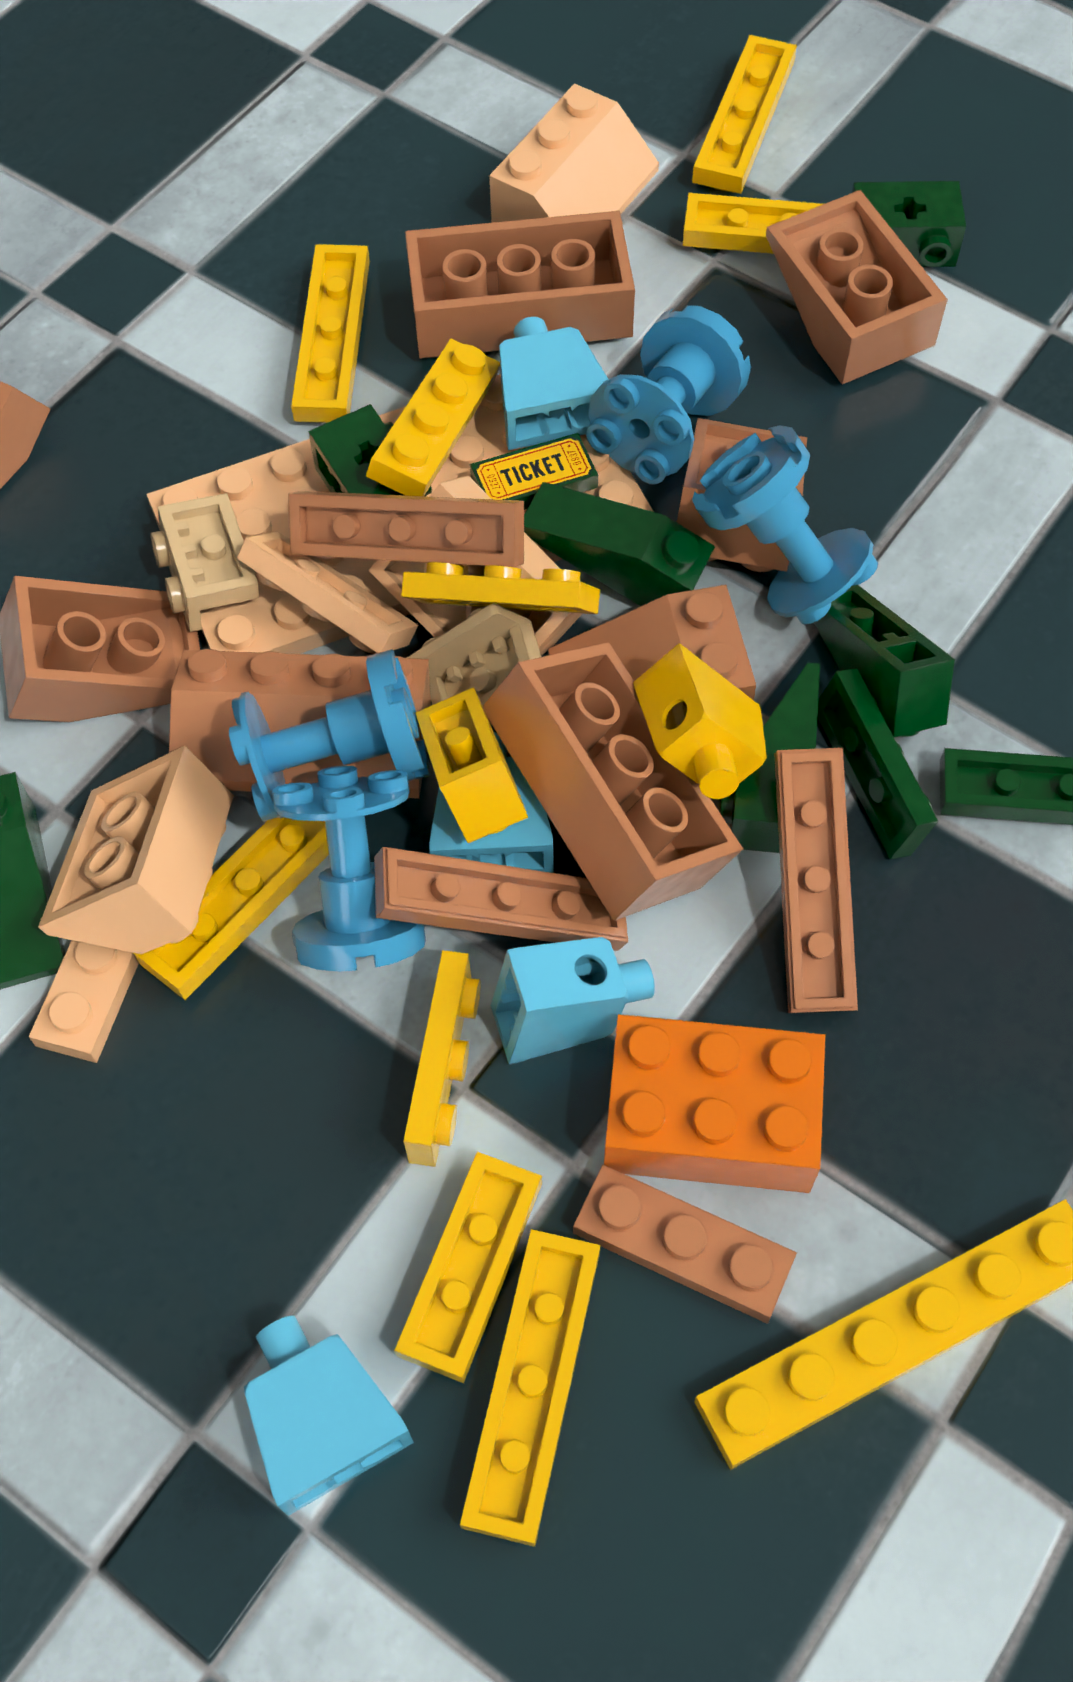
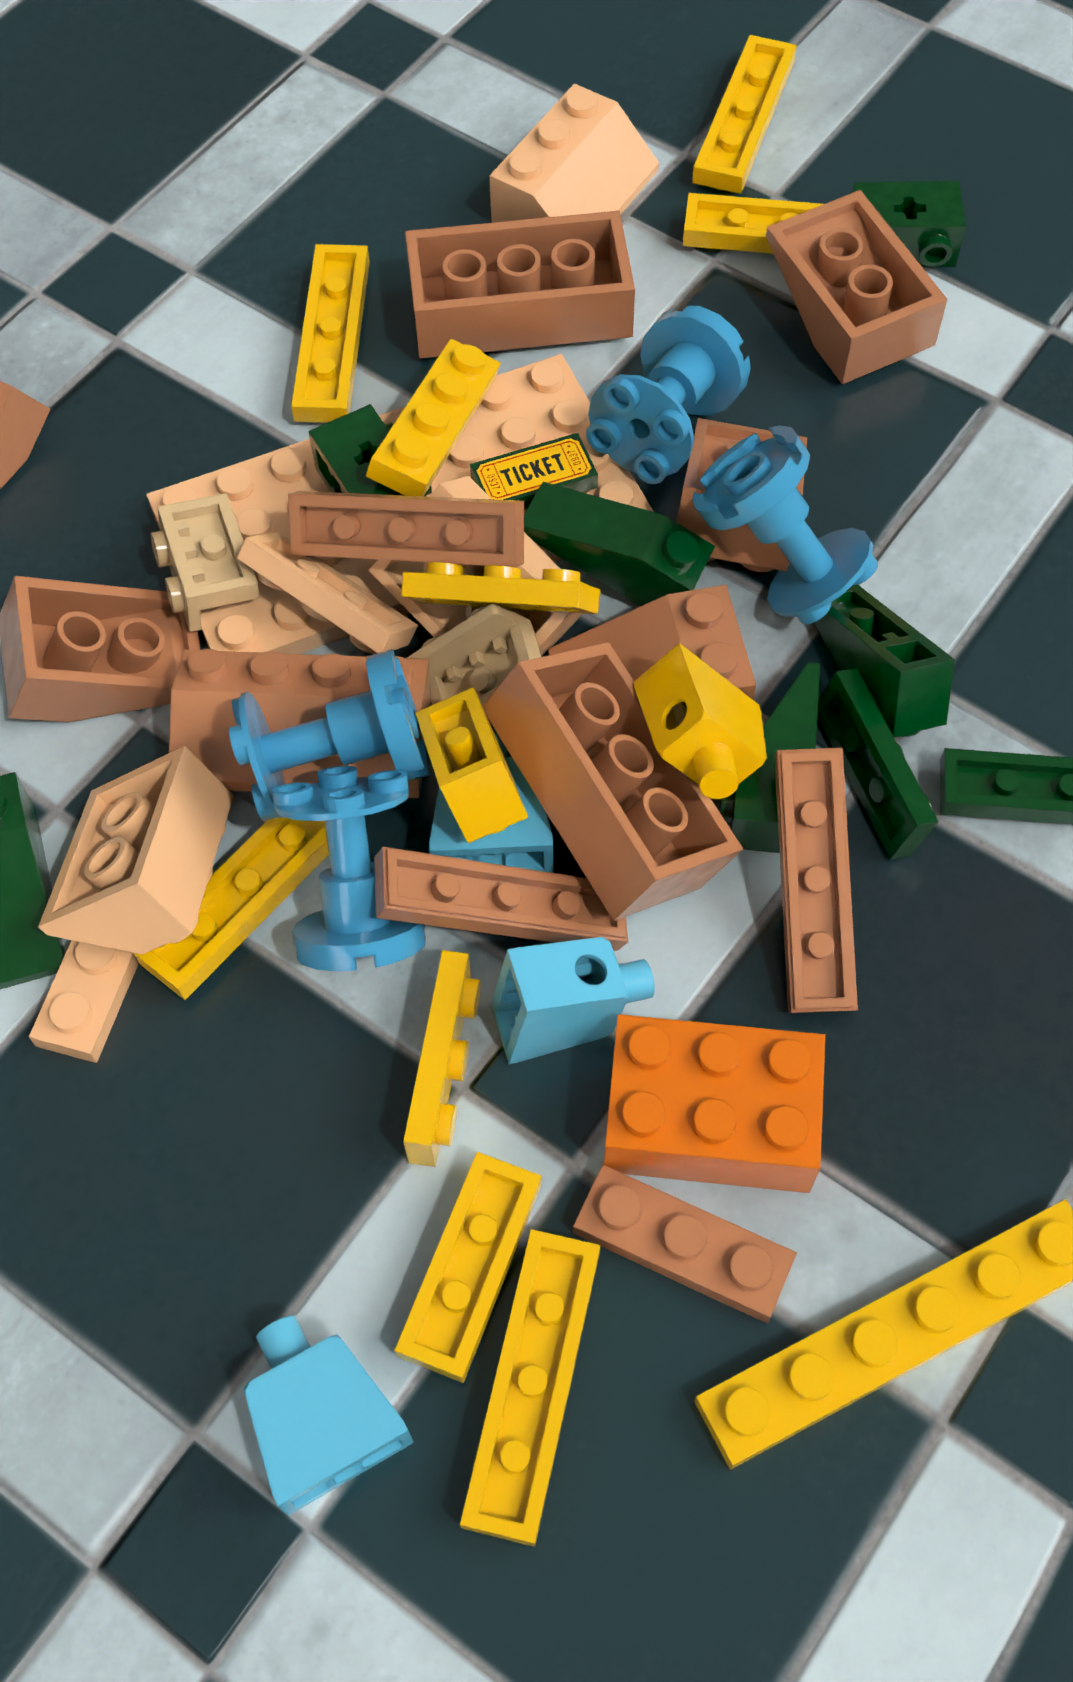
(546, 383): medium azure torso -> none

